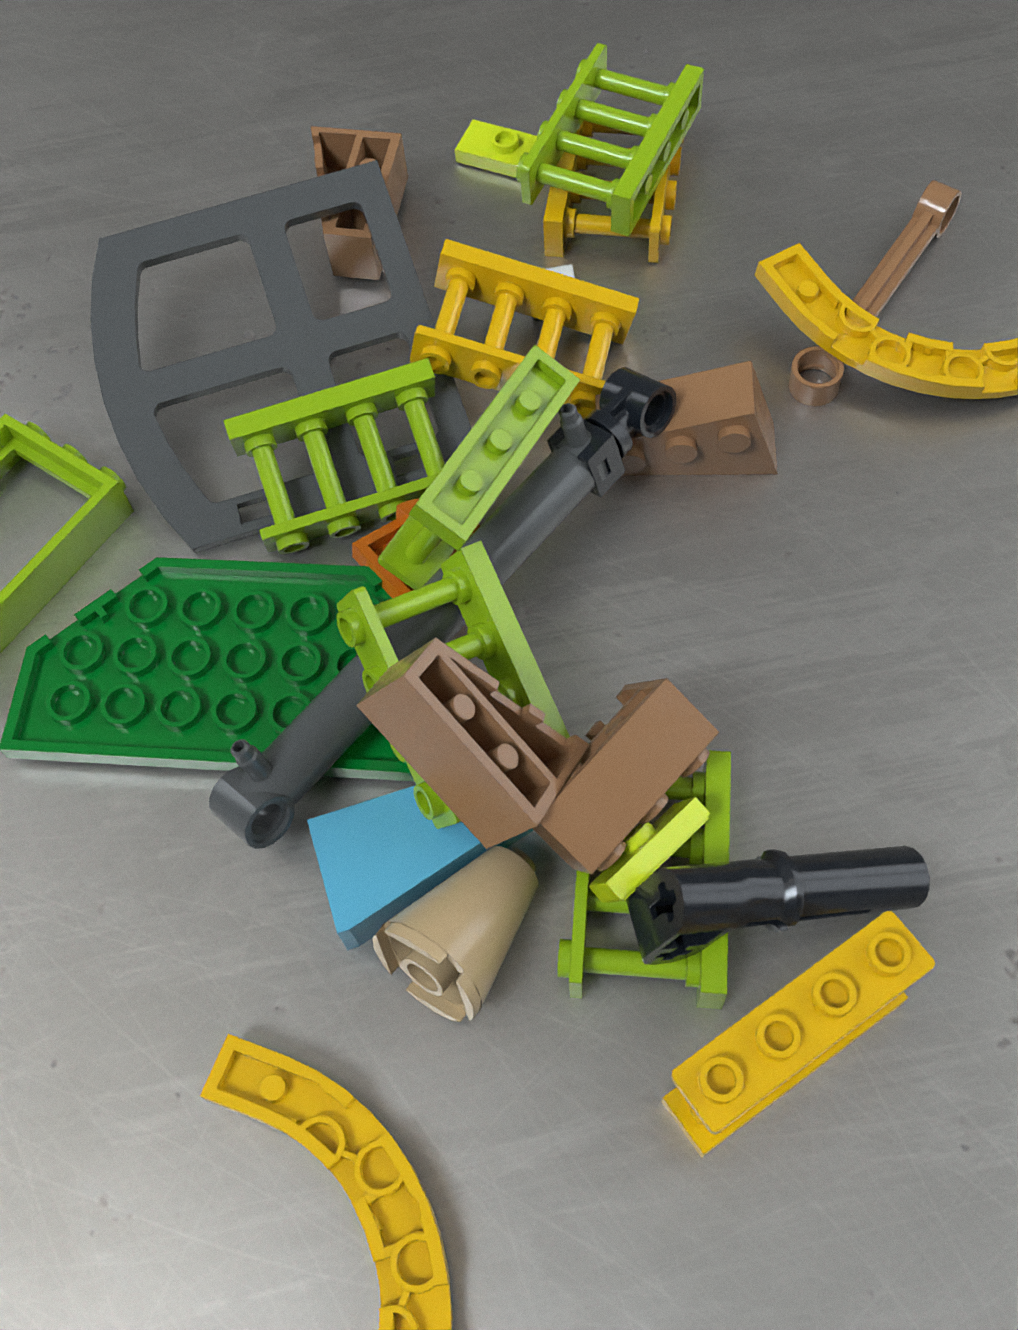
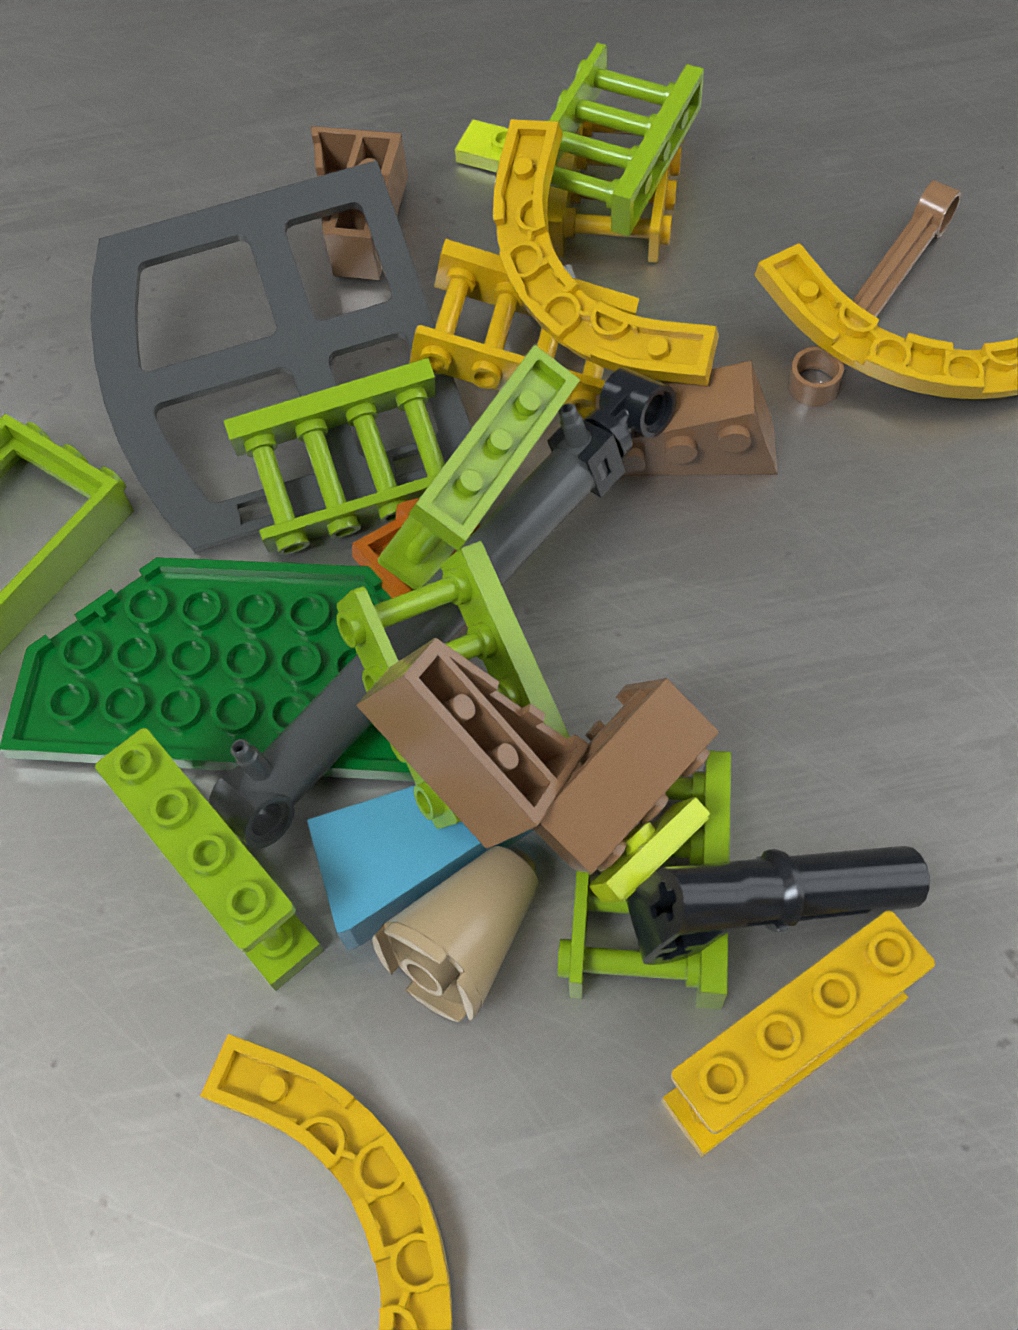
(209, 858): none -> lime fence
(551, 295): none -> yellow plate

